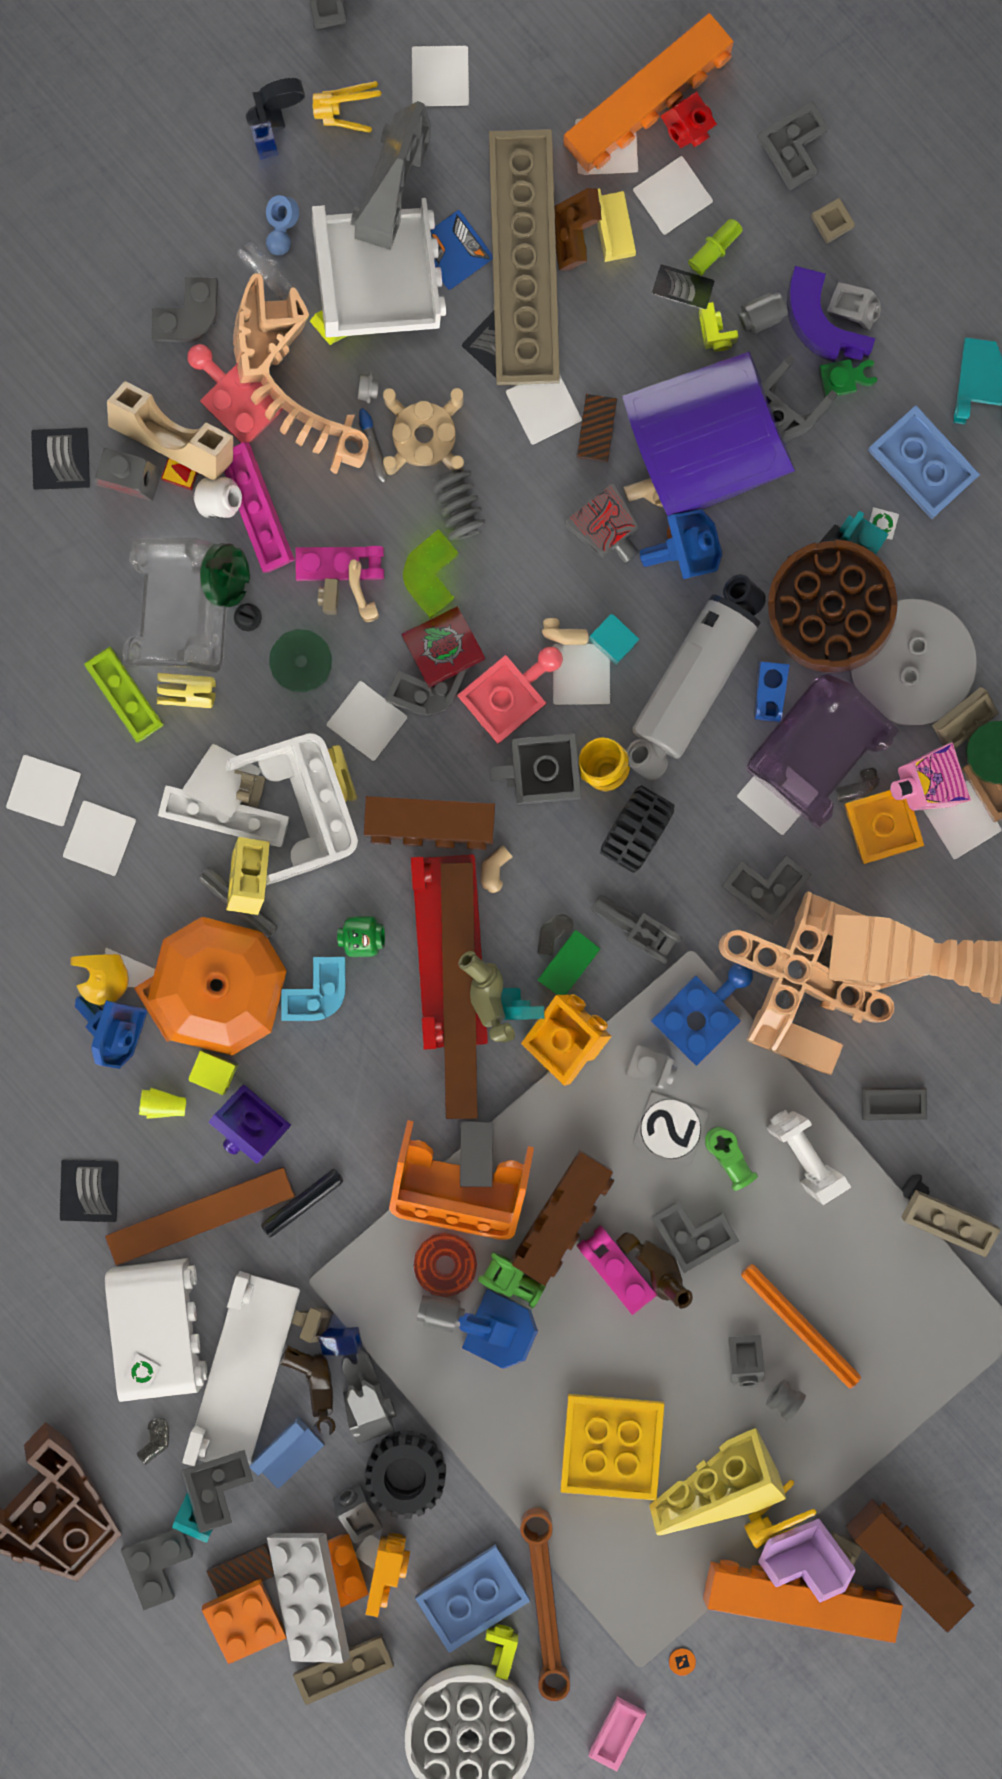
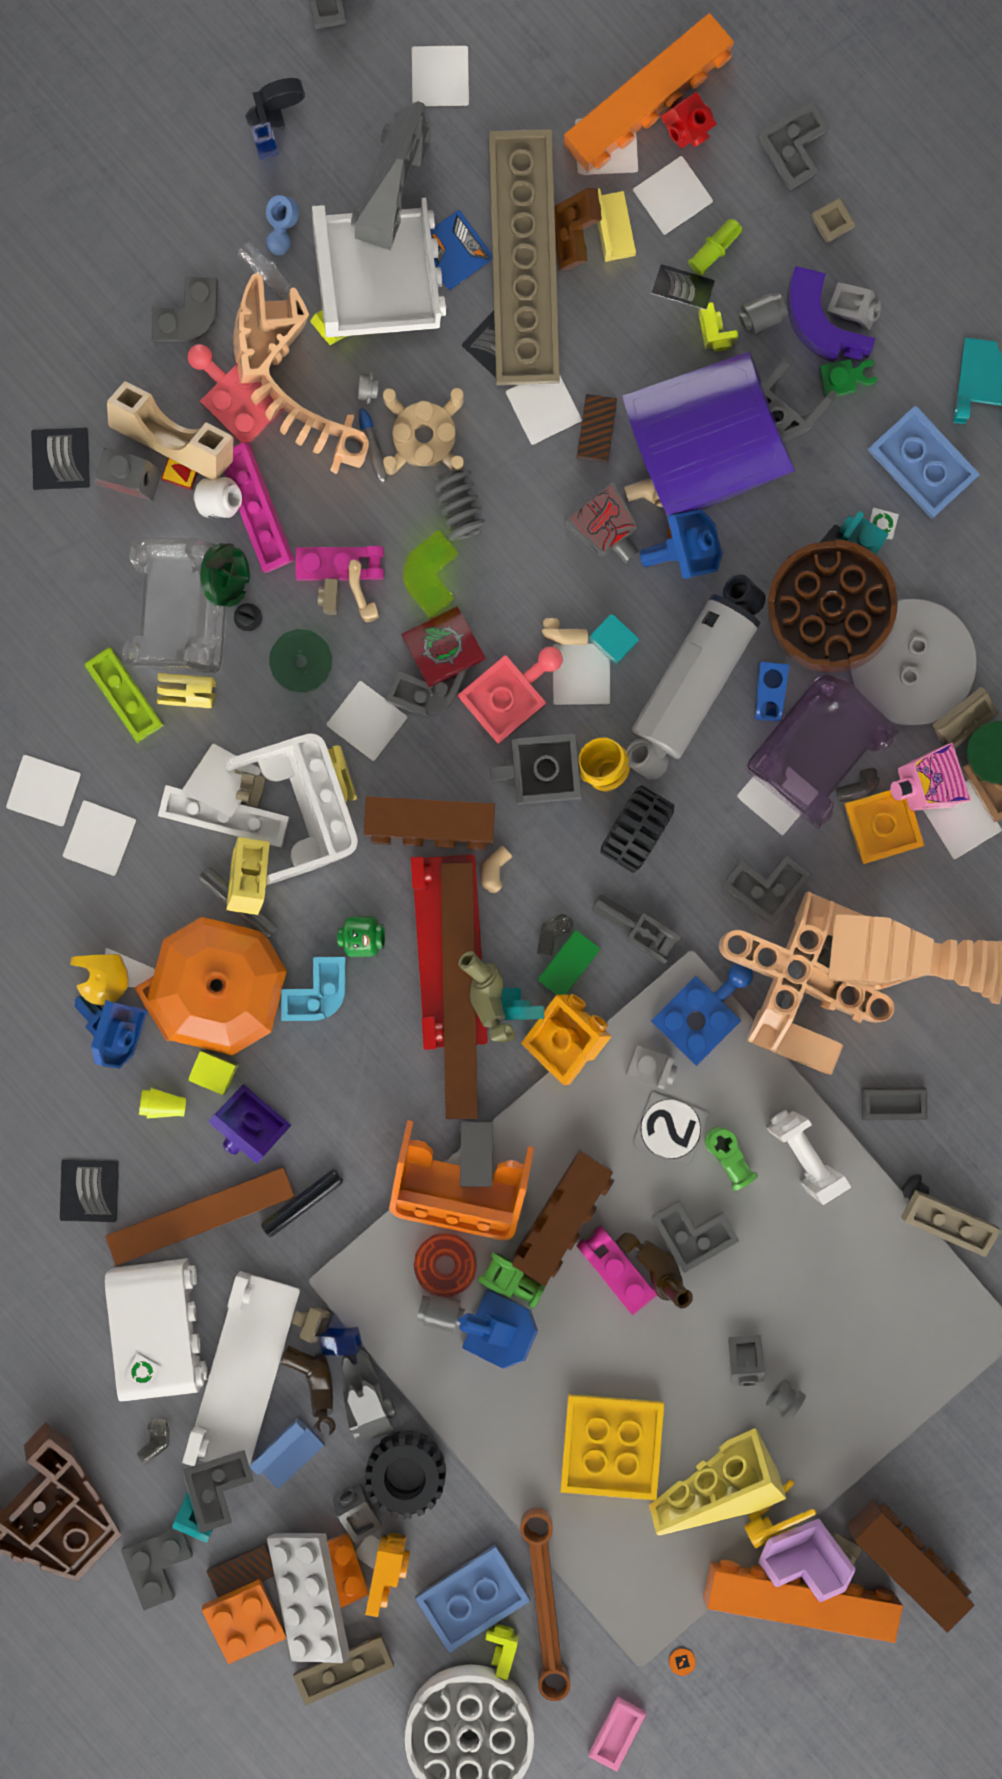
(327, 104): yellow plant -> none
(801, 1326): orange axle -> none

